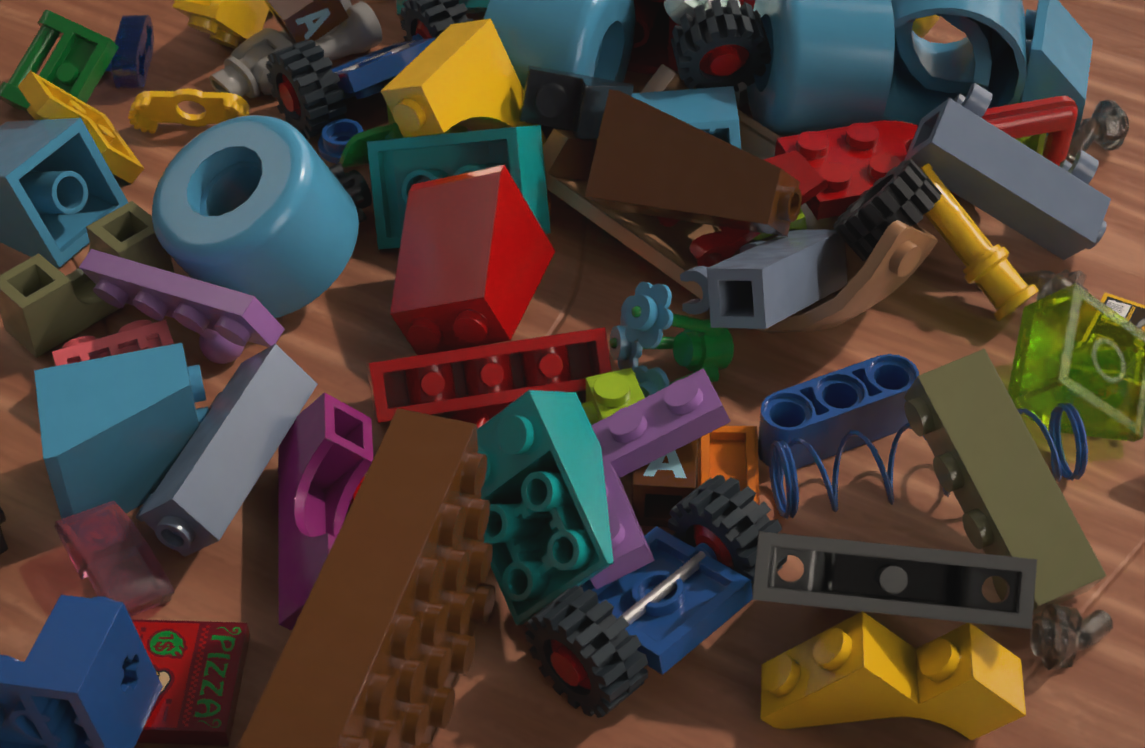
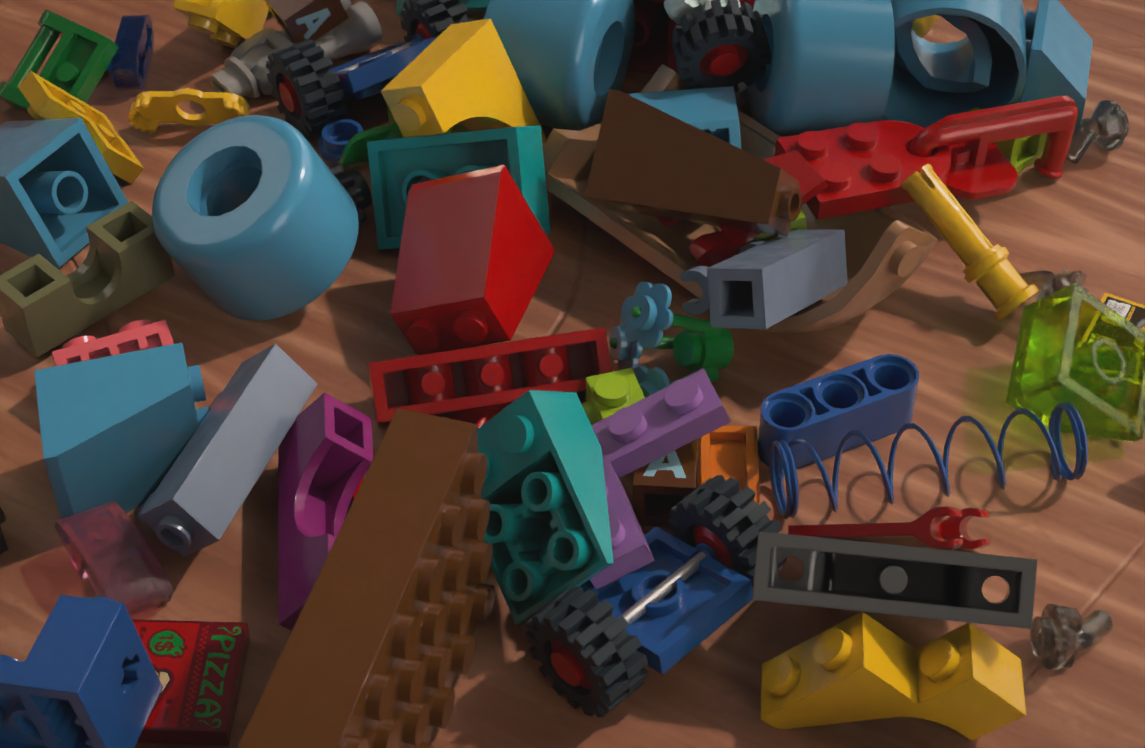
(219, 314): medium lavender plate -> none
(567, 100): black slope -> none
(900, 195): black tyre -> none
(924, 528): none -> red flag
(1000, 477): olive brick -> none
(1010, 179): sand blue brick -> none

